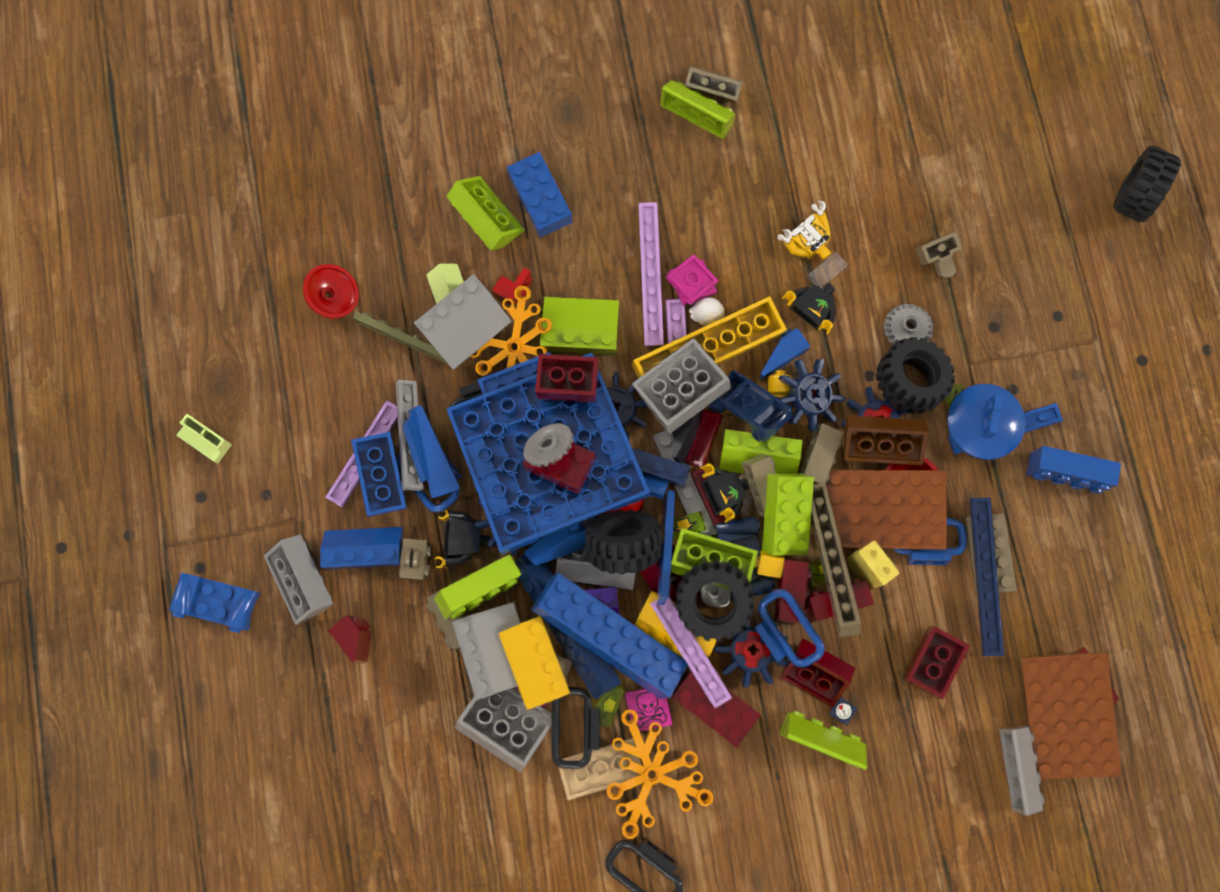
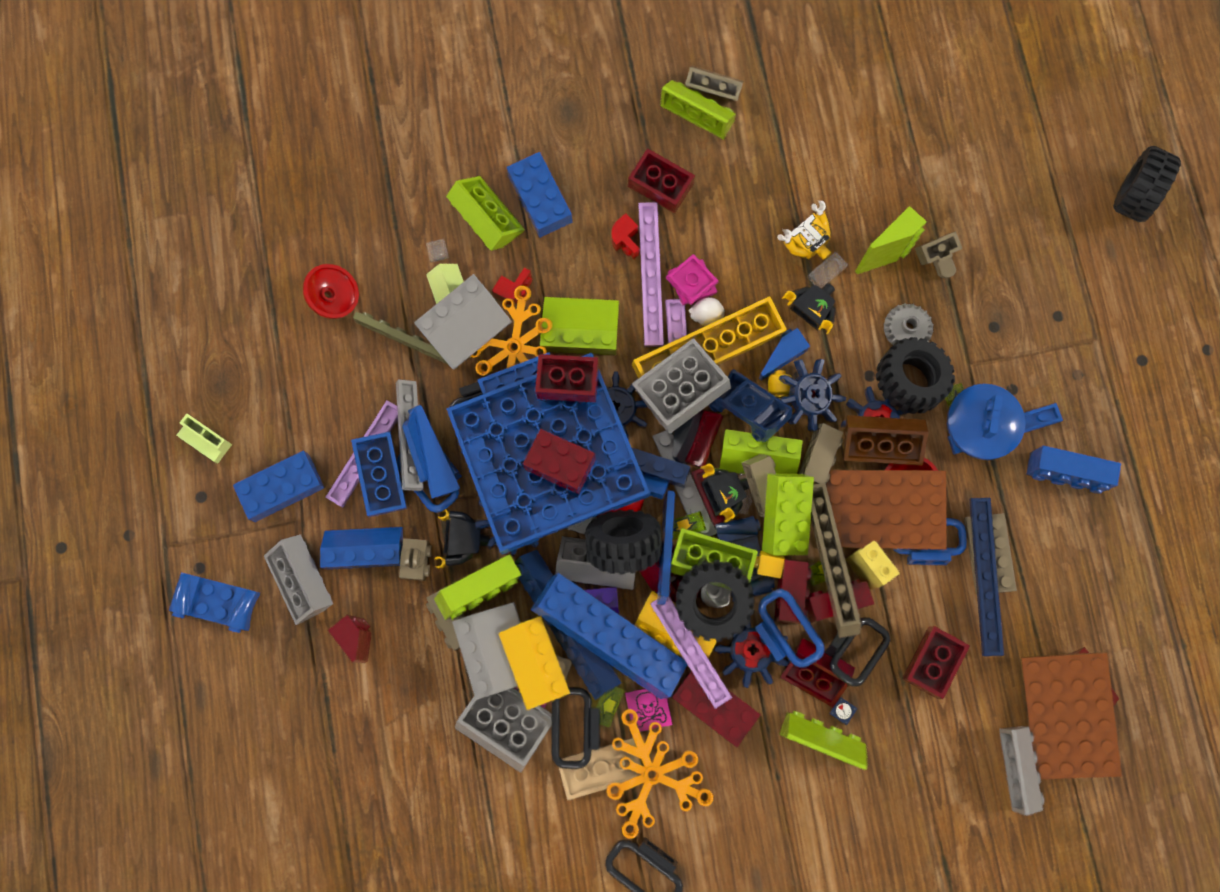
(278, 486): none -> blue brick
(437, 250): none -> clear plate
(548, 445): light grey gear -> none
(557, 544): blue slope -> none
(622, 233): none -> red brick
(661, 180): none -> dark red brick
(839, 646): none -> black bar
(894, 241): none -> lime slope

